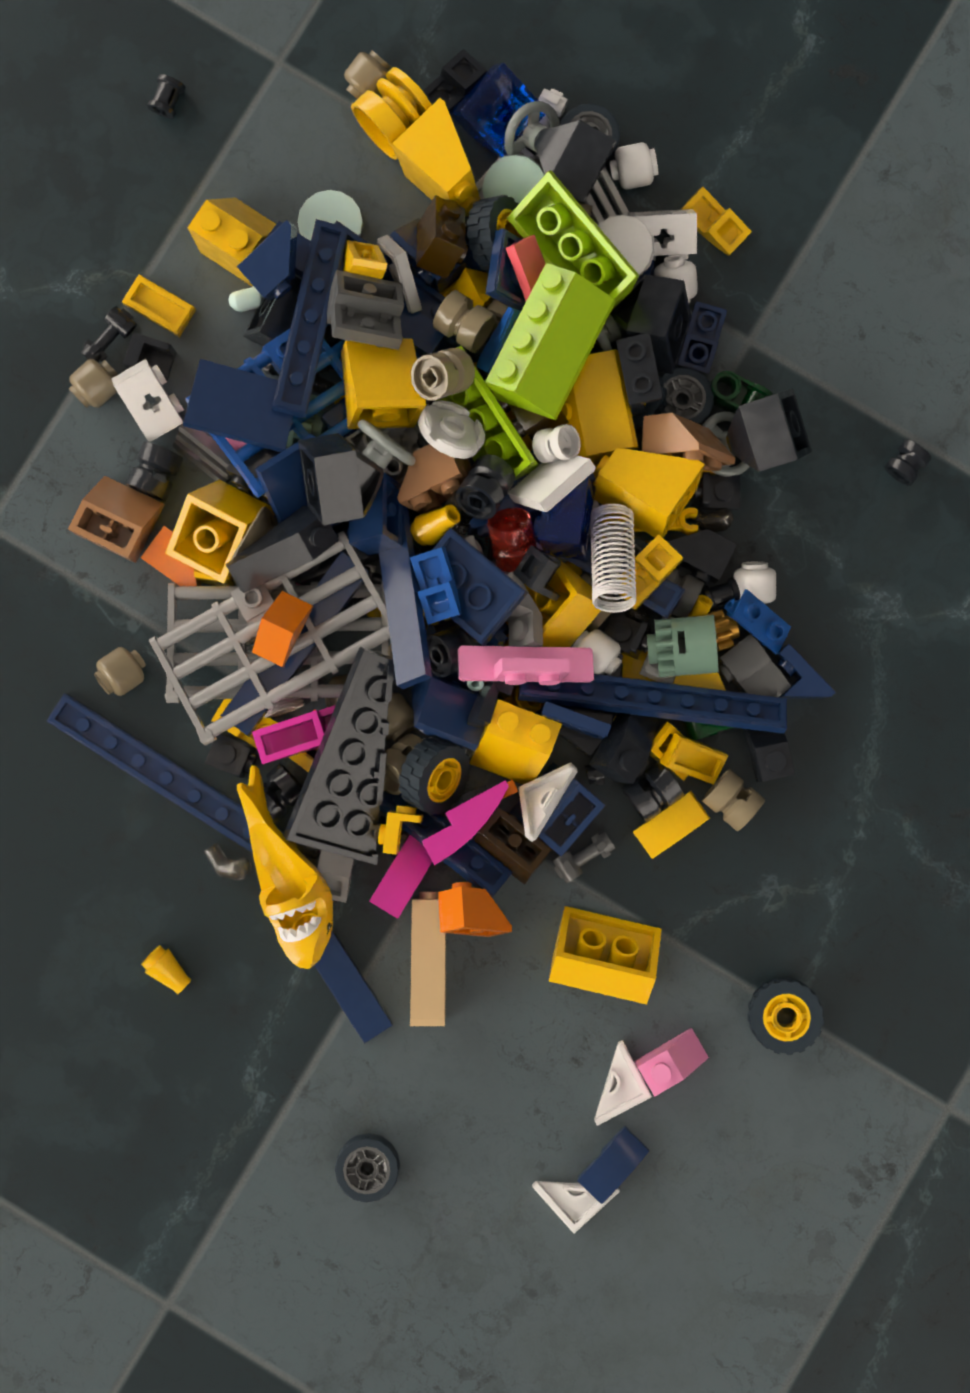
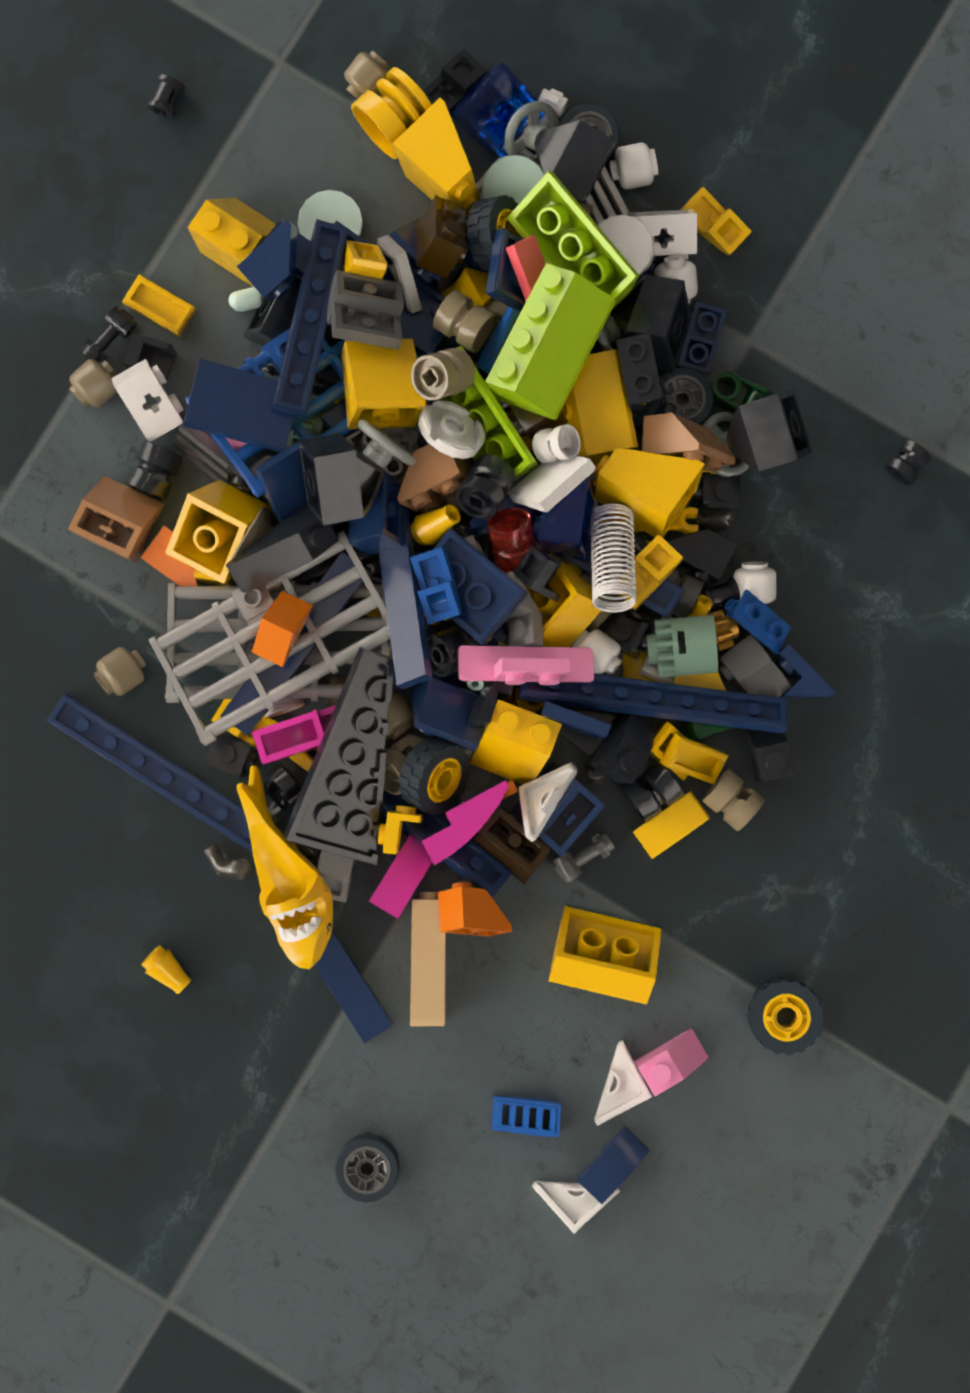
(526, 1128): none -> blue slope

